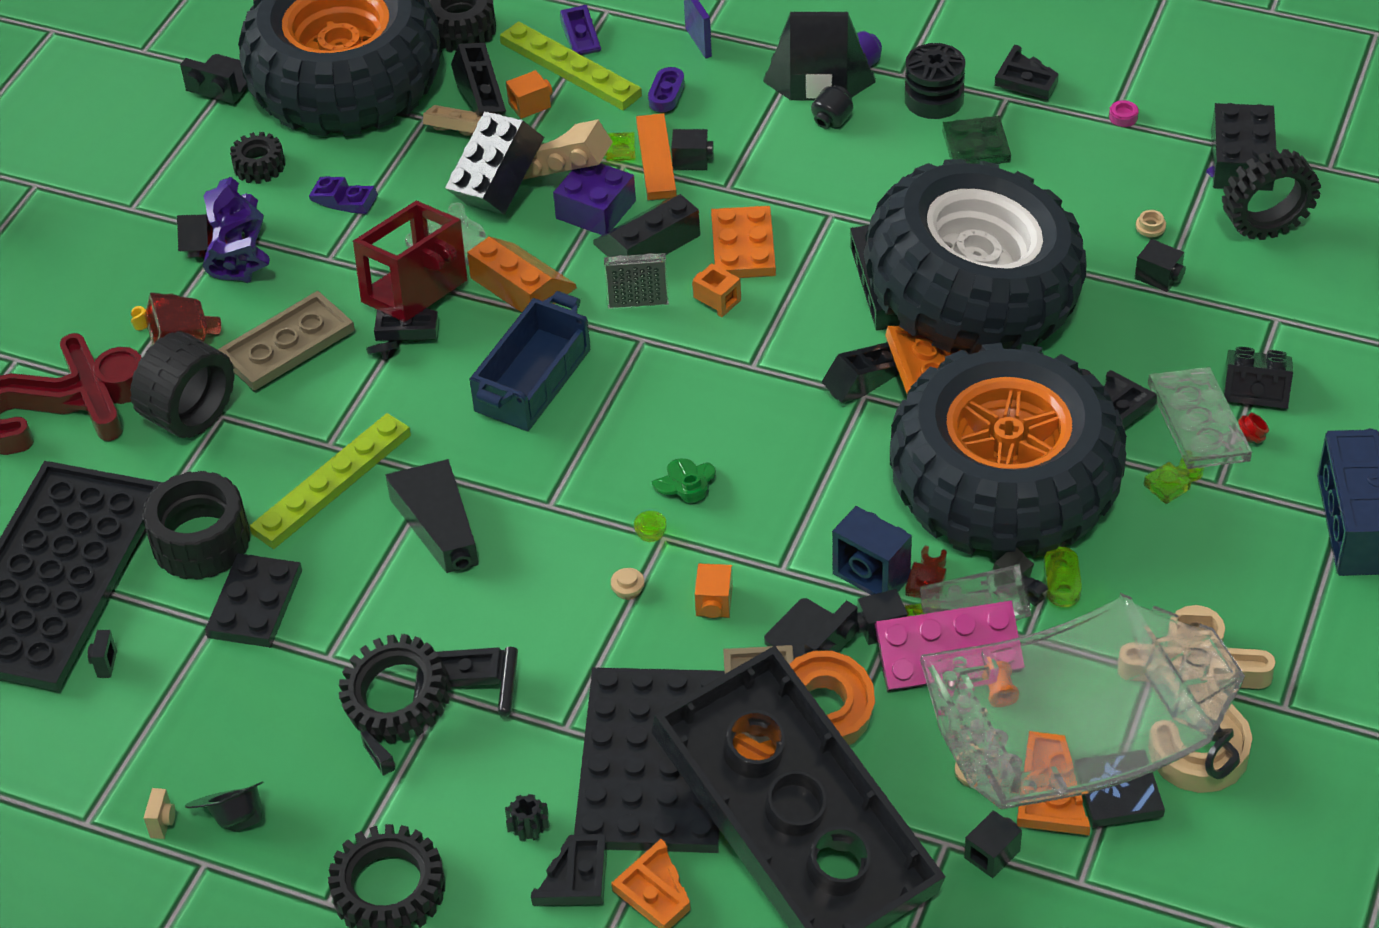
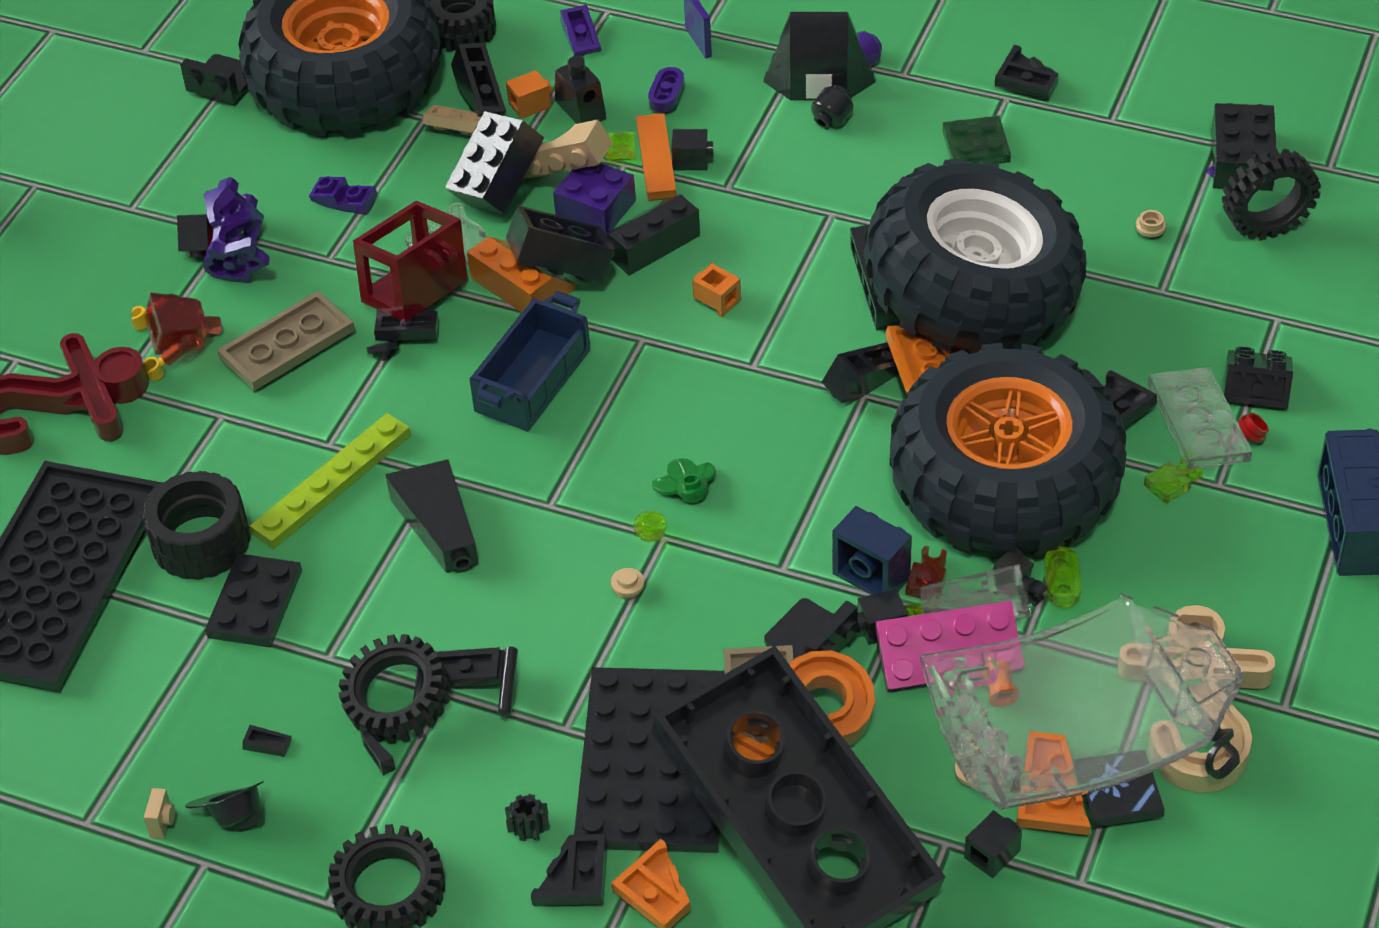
(102, 653): black plate -> none
(182, 384): black tyre -> none
(251, 169): black tyre -> none
(265, 741): none -> black piece
(559, 244): none -> black brick
(571, 65): lime plate -> none
(579, 92): none -> black torso
(636, 280): tile -> none
(713, 590): orange brick -> none
(744, 241): orange plate -> none
(934, 80): black wheel -> none
(1123, 113): dark pink tile -> none
(1160, 265): black brick -> none

